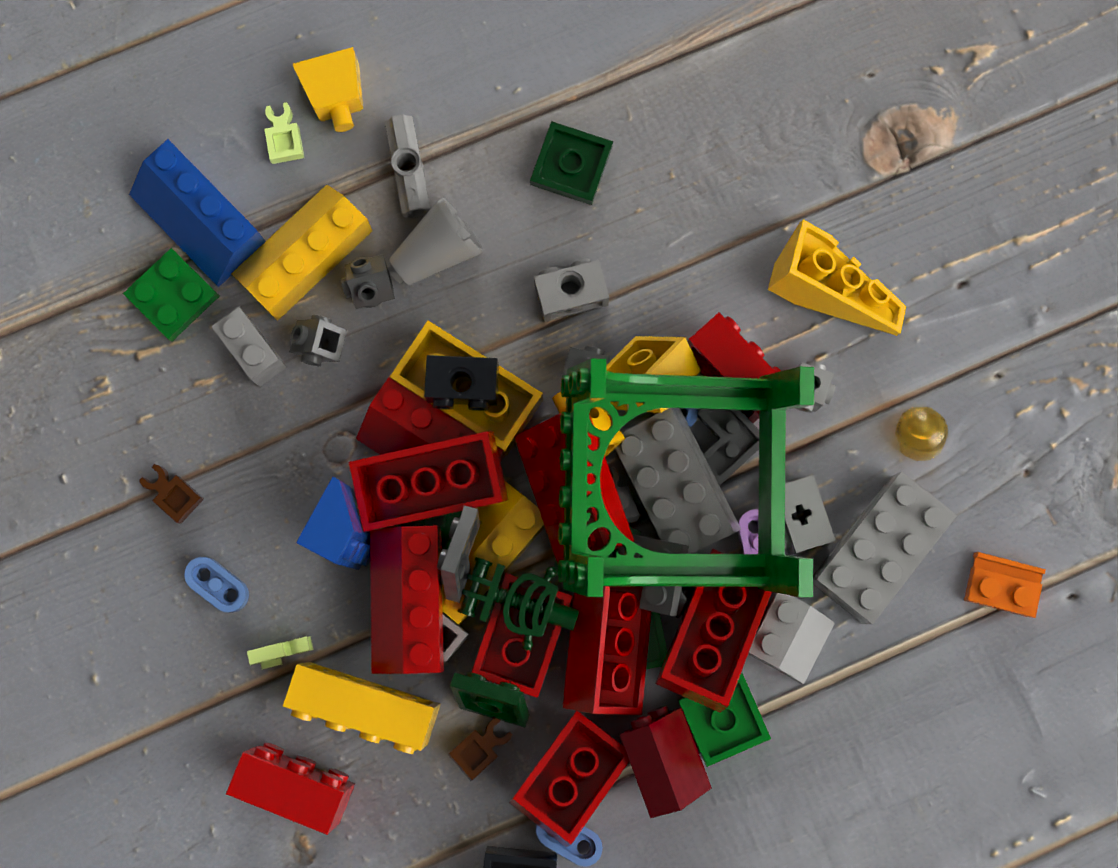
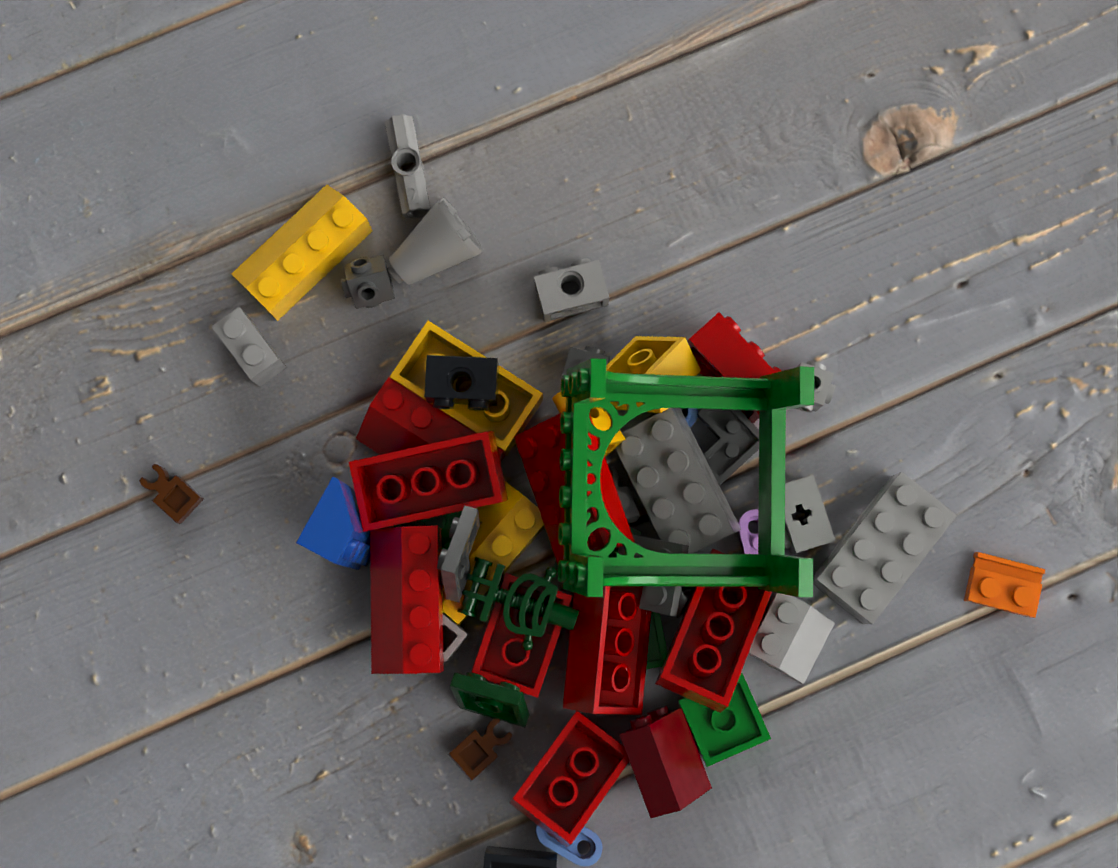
(171, 295): green plate -> none
(194, 213): blue slope -> none
(217, 586): medium blue plate -> none
(271, 655): yellowish green plate -> none
(284, 138): yellowish green plate -> none
(291, 787): red brick -> none
(317, 340): dark grey brick -> none
(333, 86): yellow torso -> none
(361, 706): yellow brick -> none
(571, 163): dark green plate -> none
(824, 279): yellow wedge -> none
(921, 433): clear yellow hair -> none

